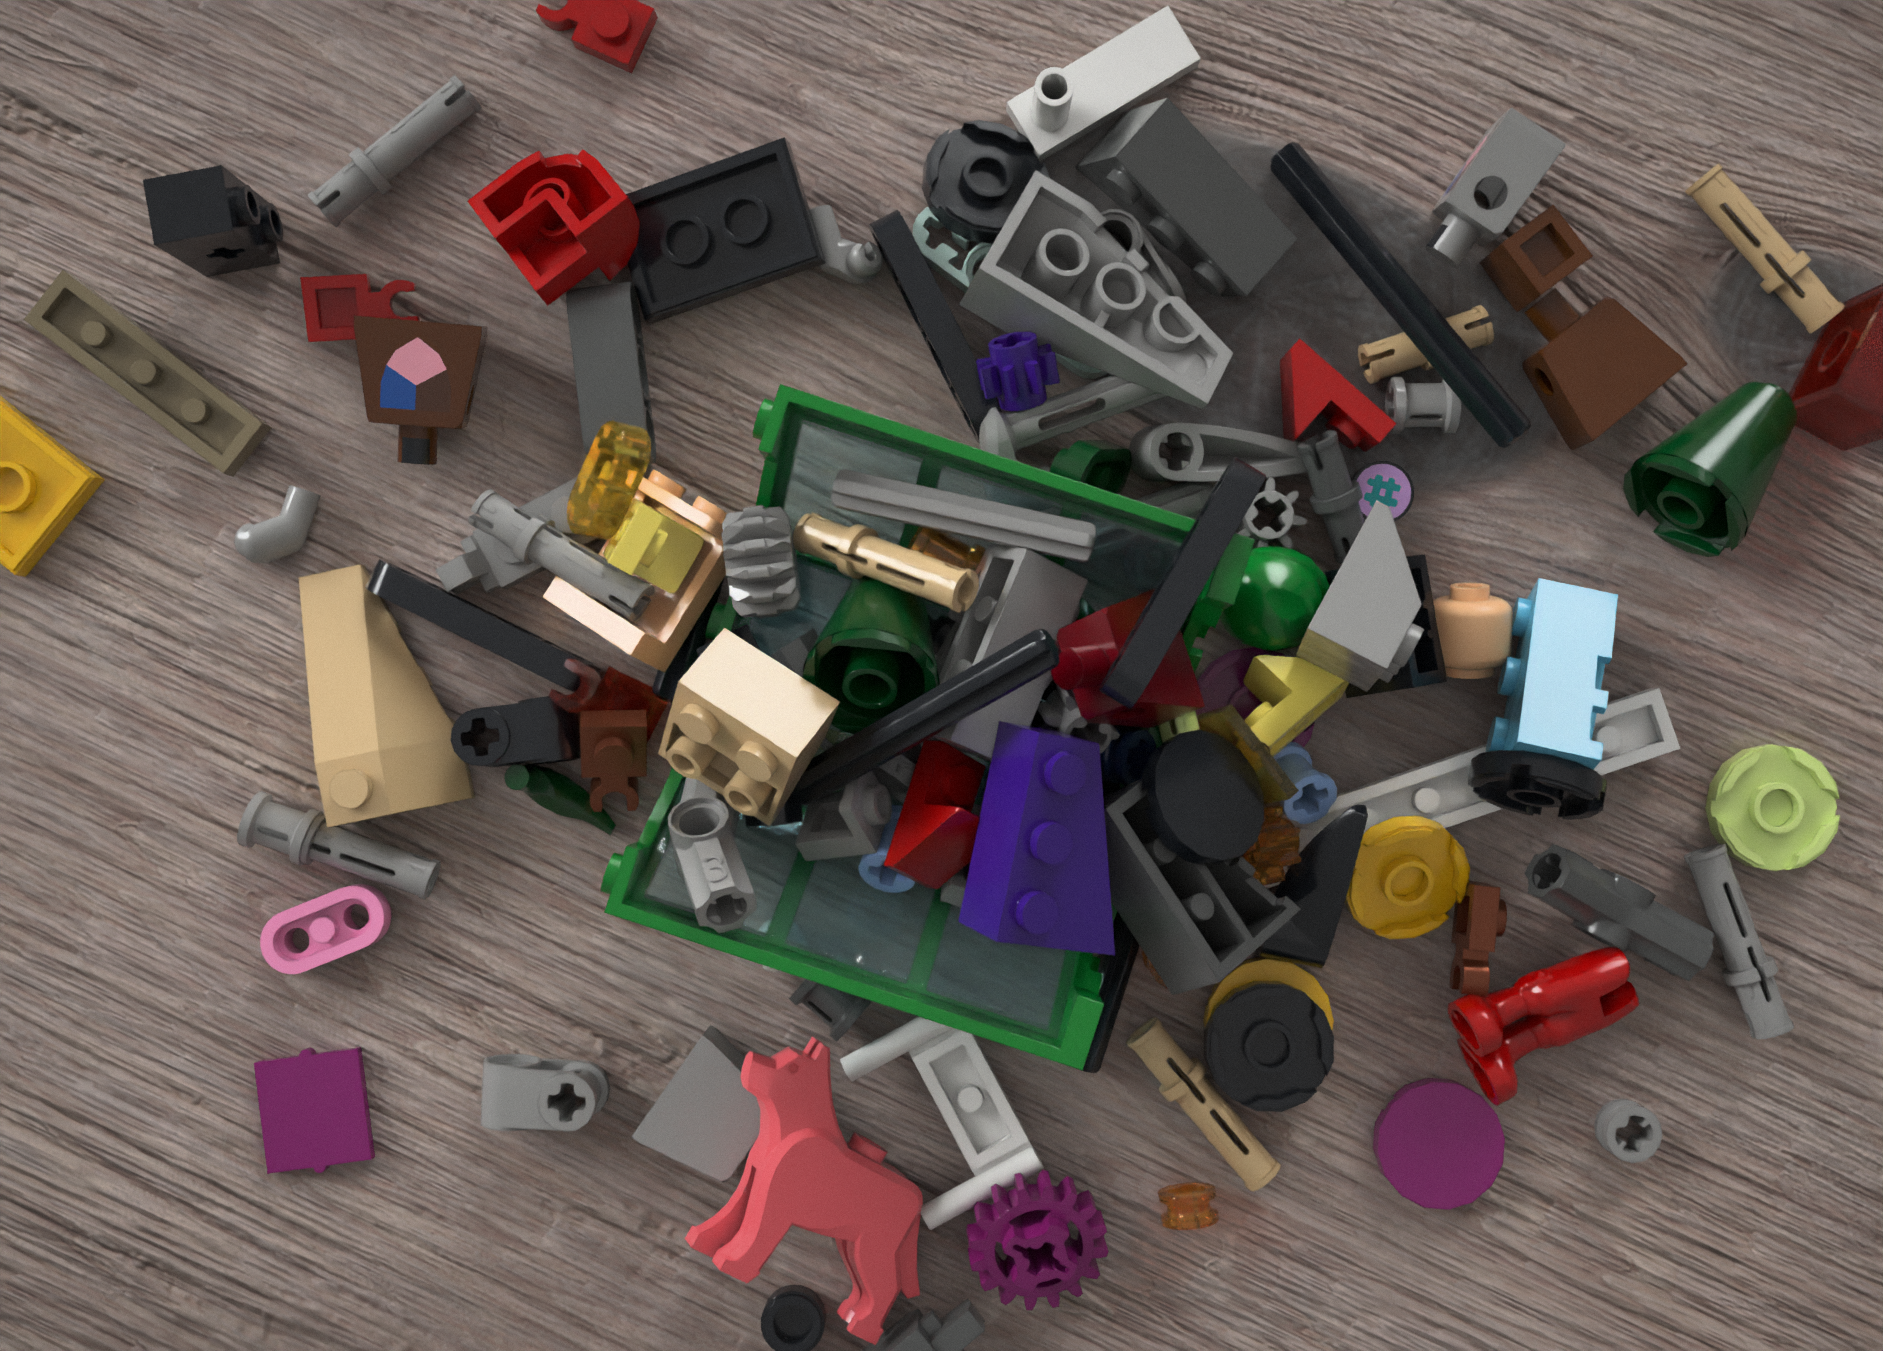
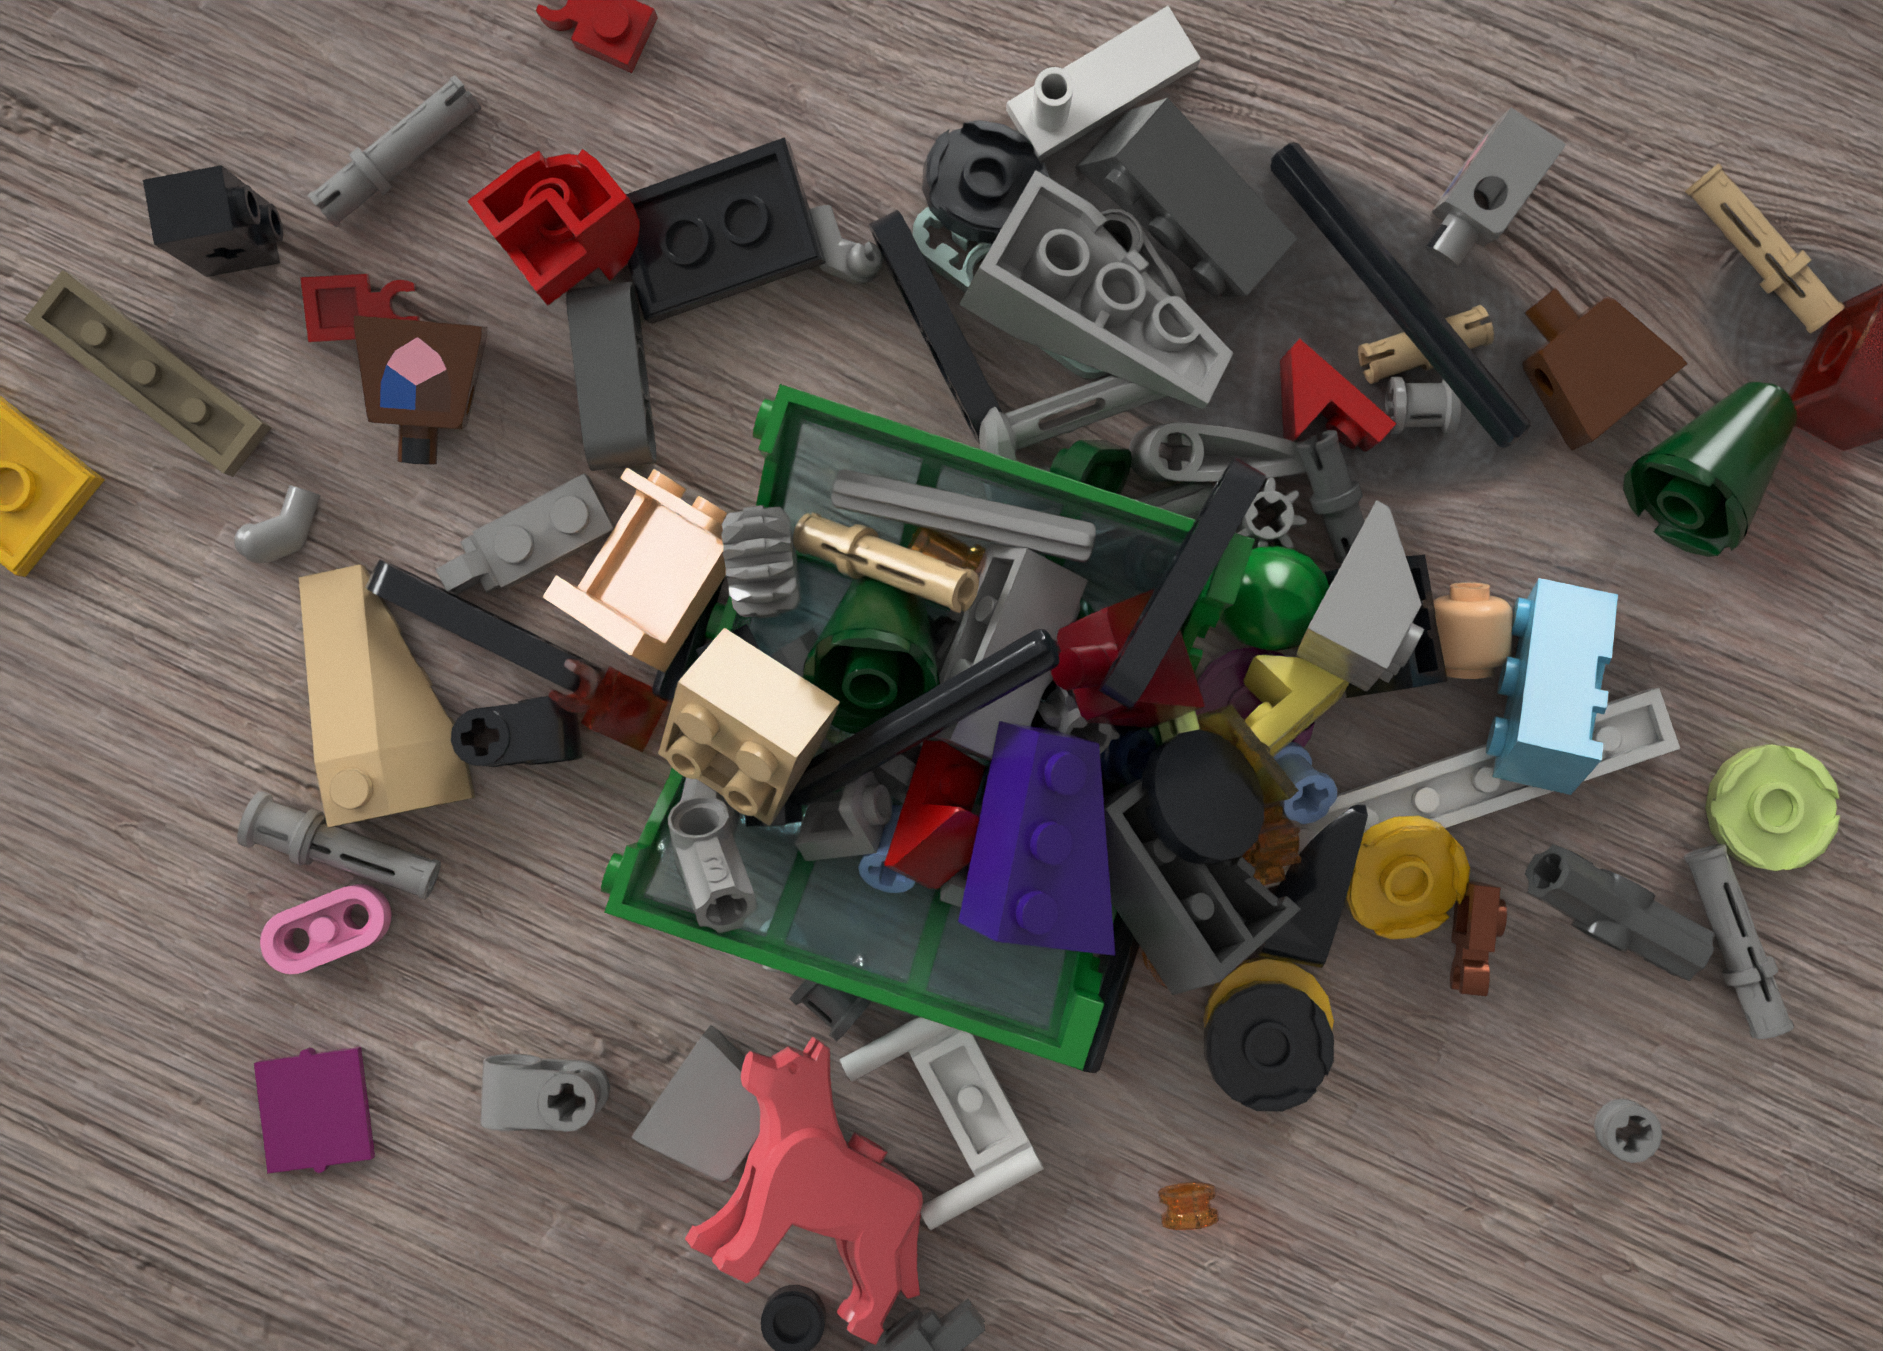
(540, 542): light grey pin -> none
(557, 794): dark green bar -> none
(608, 480): clear yellow beam -> none
(613, 753): copper plate -> none
(653, 547): light yellow slope -> none
(1018, 371): dark purple gear -> none
(1037, 1240): magenta gear -> none
(1248, 1160): tan pin -> none
(1386, 484): tile -> none
(1439, 1143): magenta tile -> none
(1535, 258): reddish brown brick -> none
(1535, 780): black tile -> none
(1554, 1010): red piece -> none

